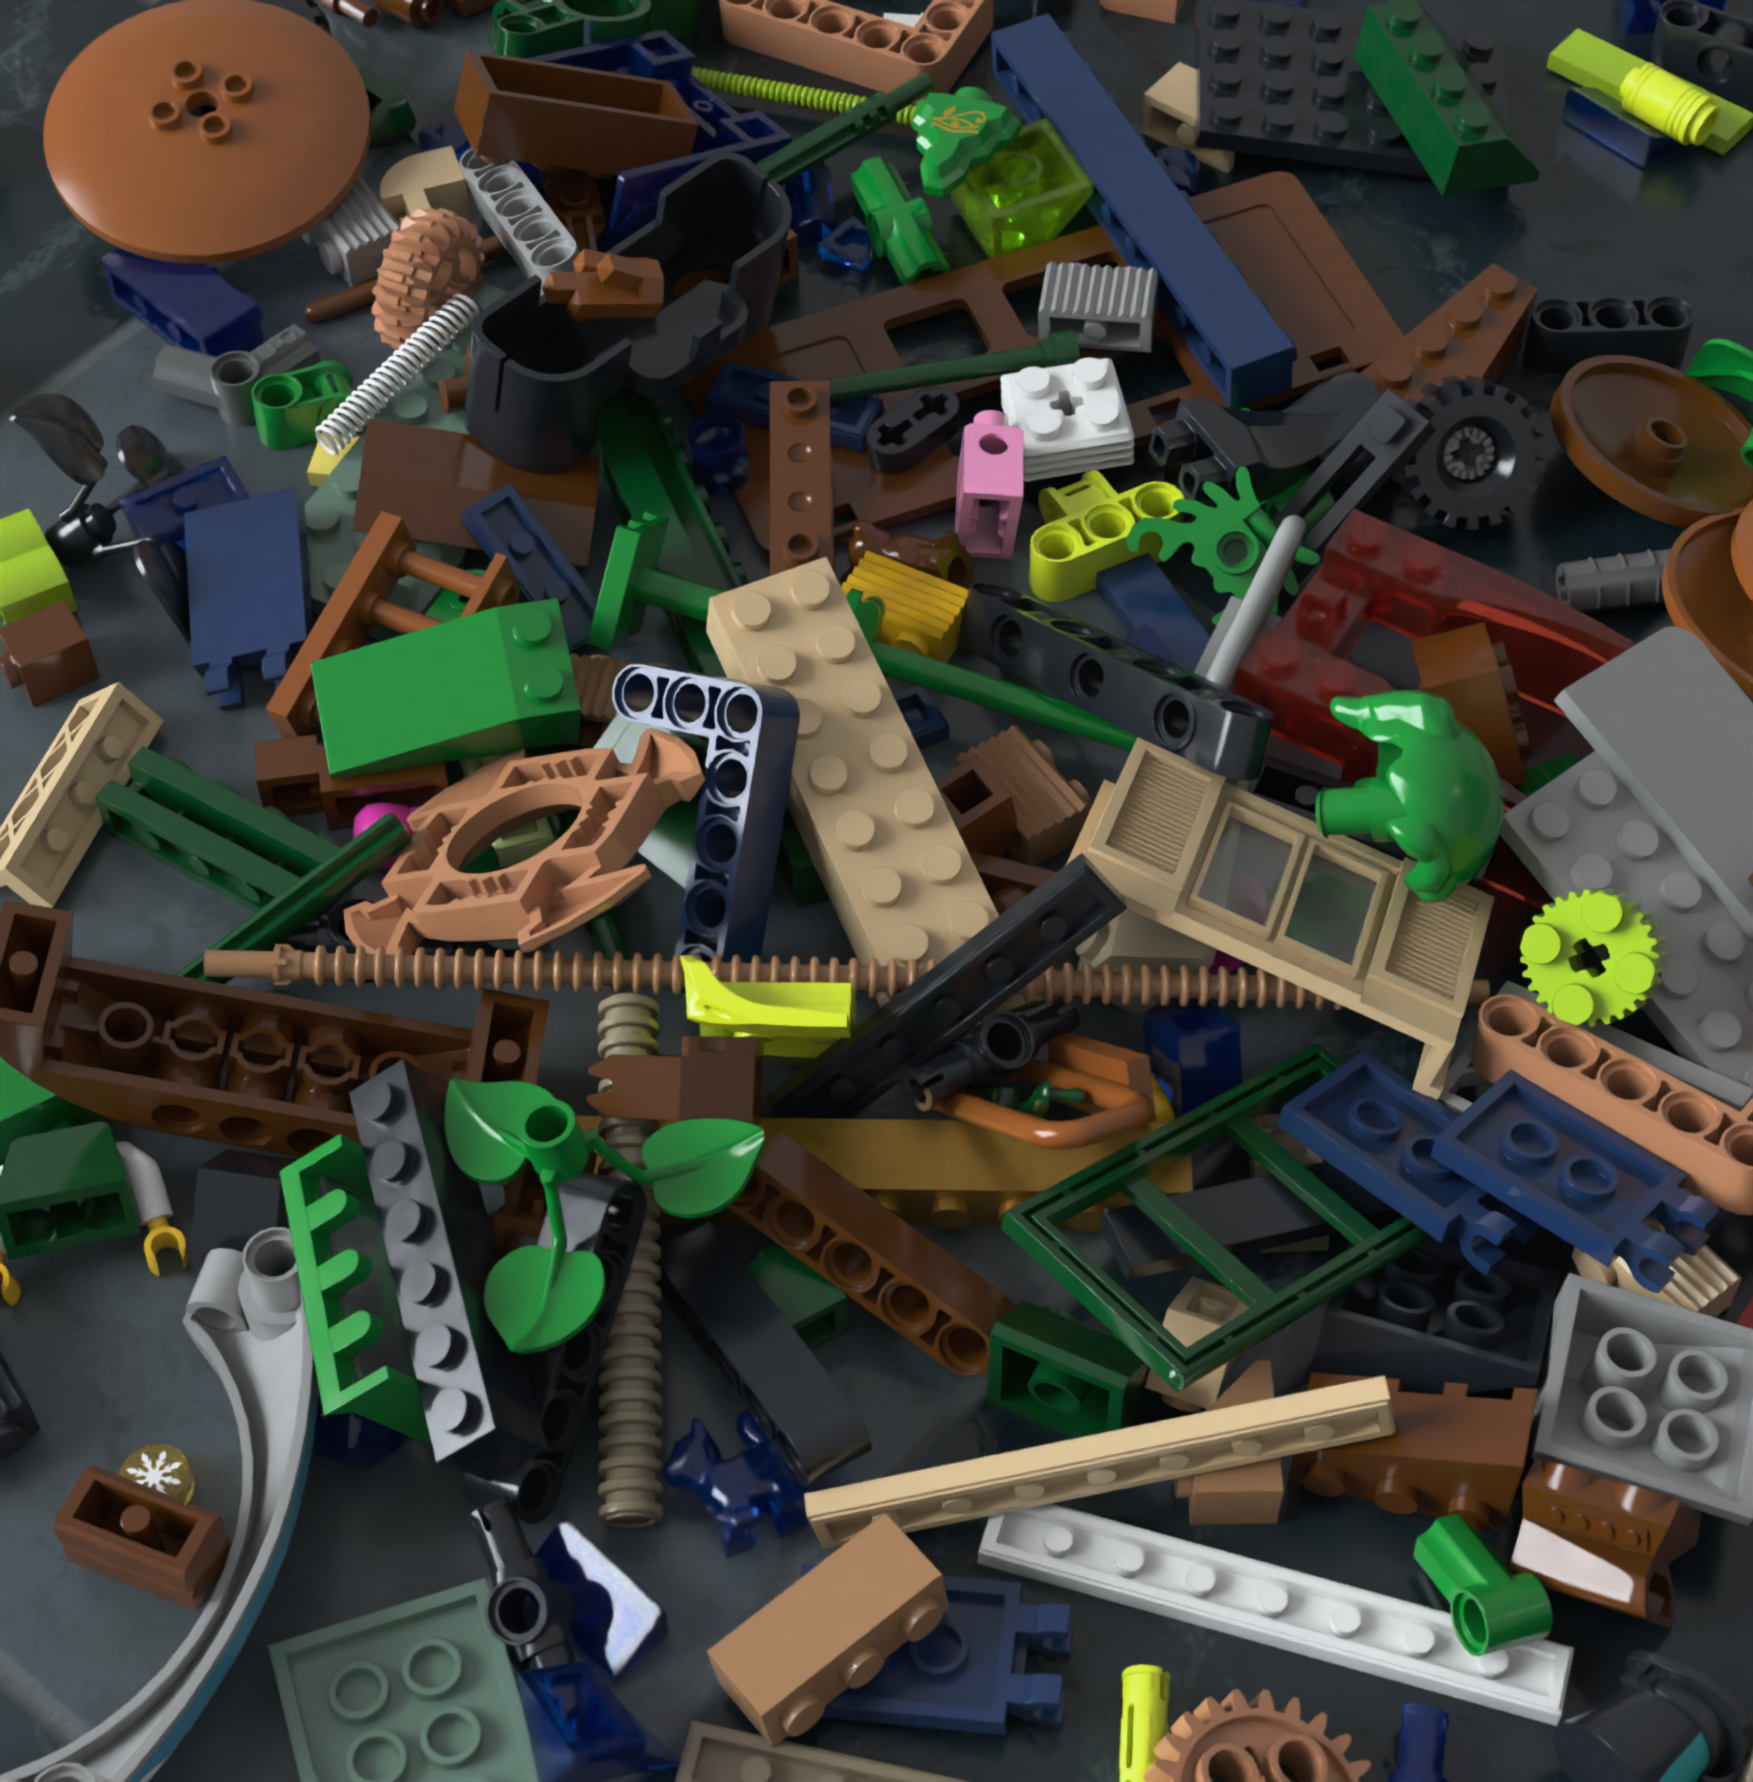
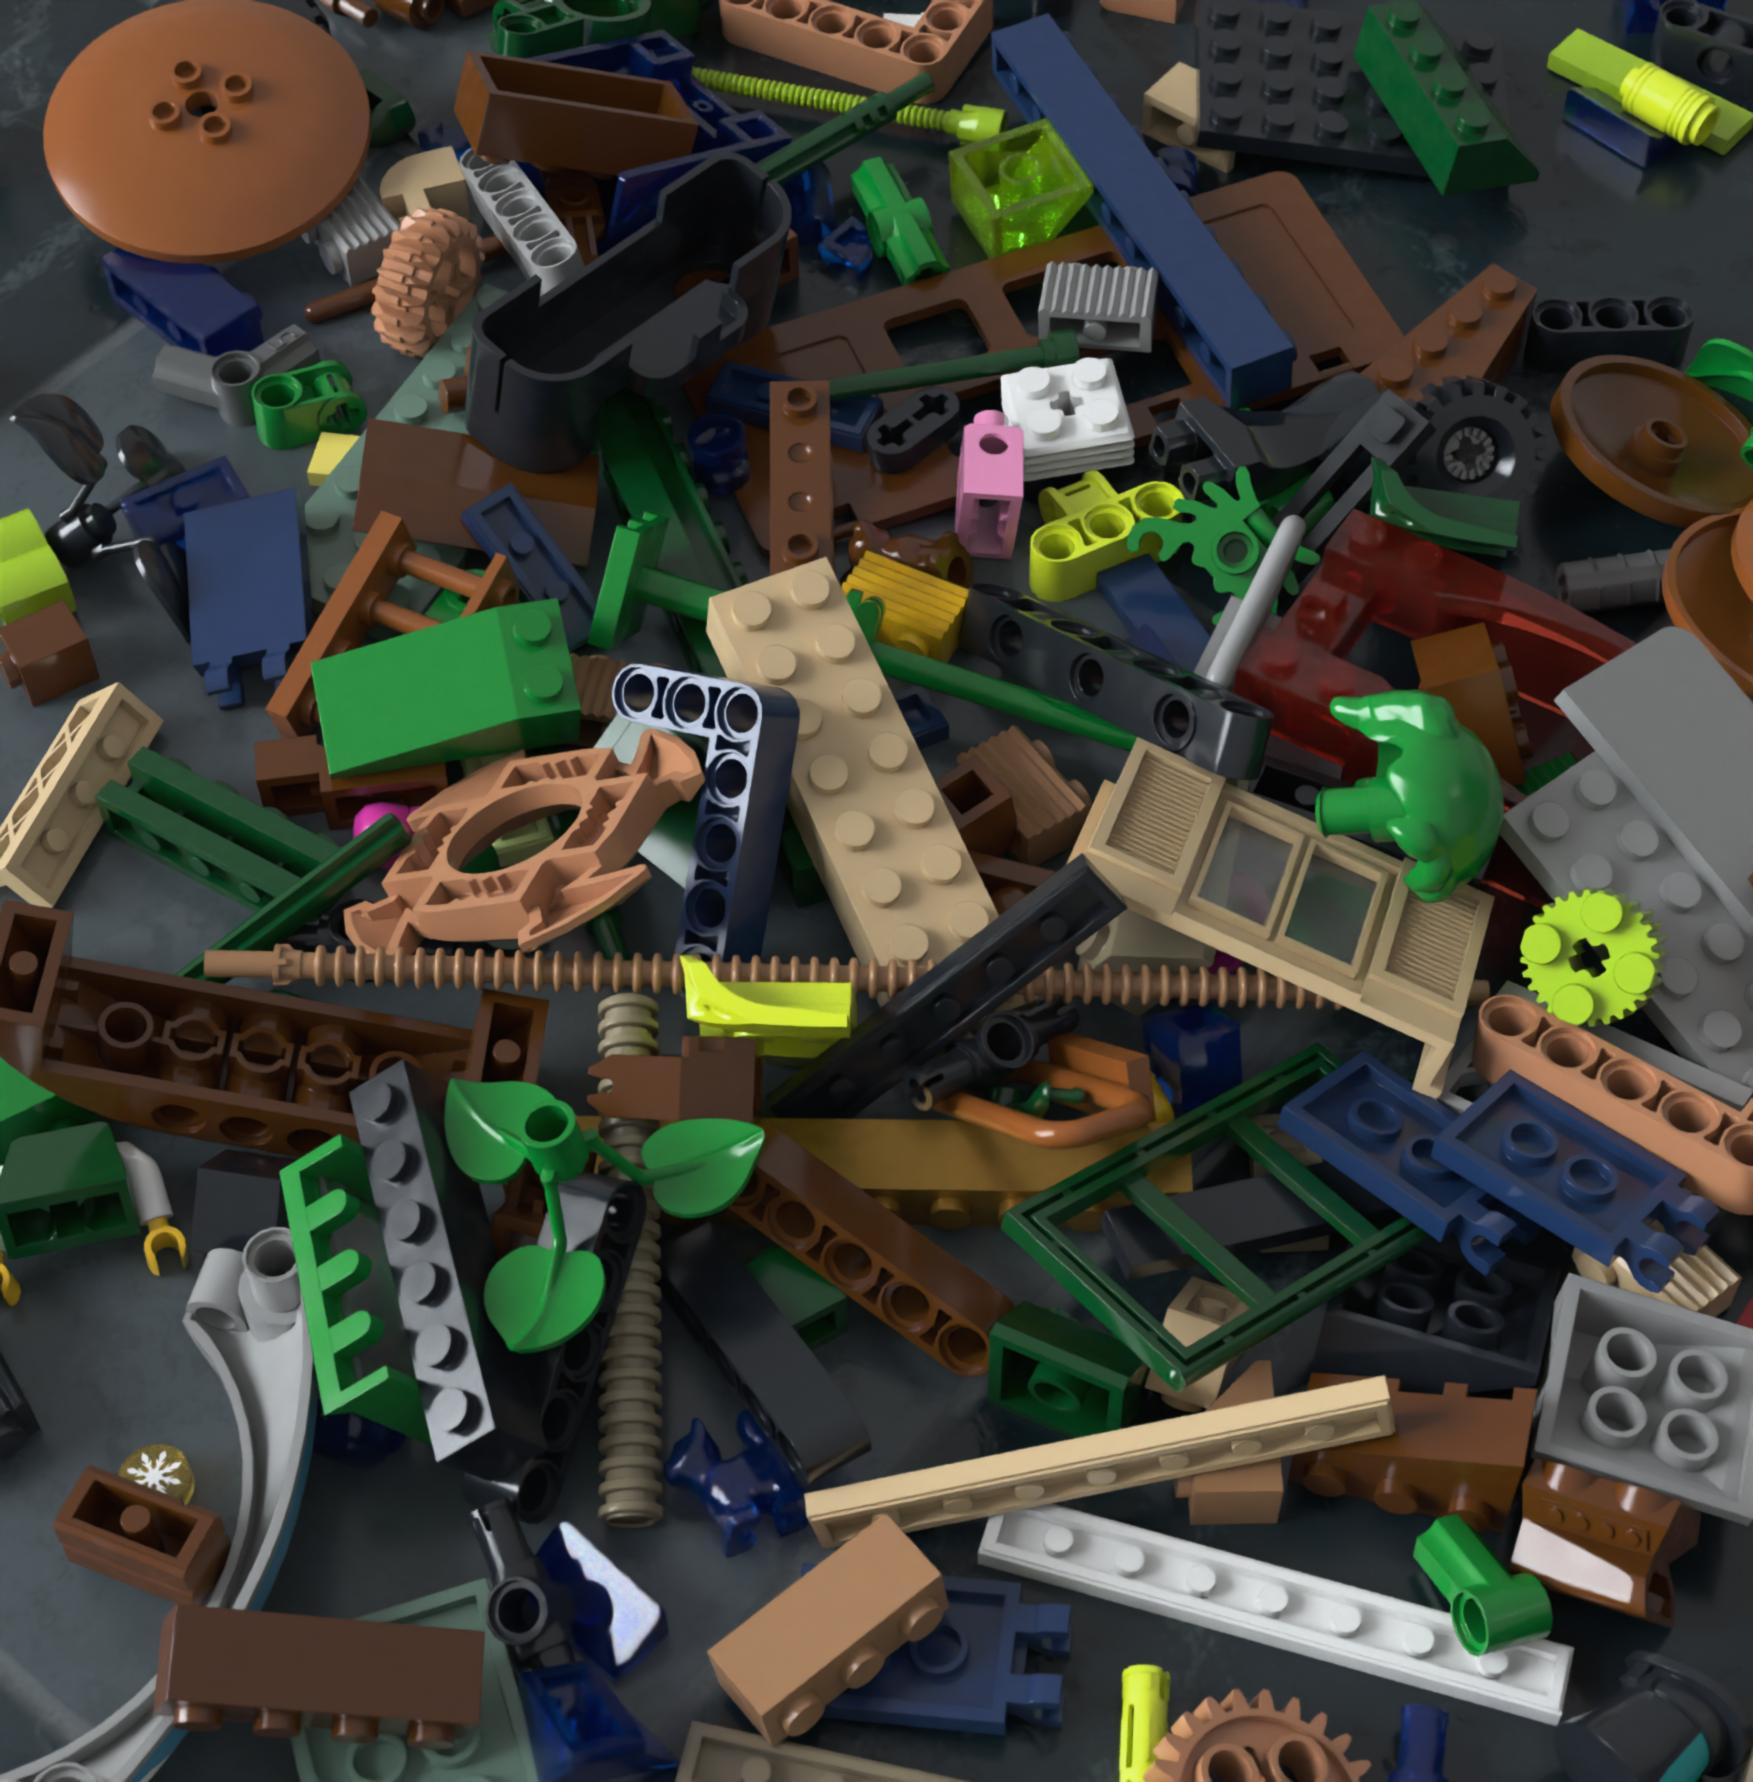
(318, 1675): none -> reddish brown brick
(390, 371): white piece -> none
(607, 287): dark orange rock -> none
(959, 136): green rock -> none
(1450, 519): none -> dark green piece

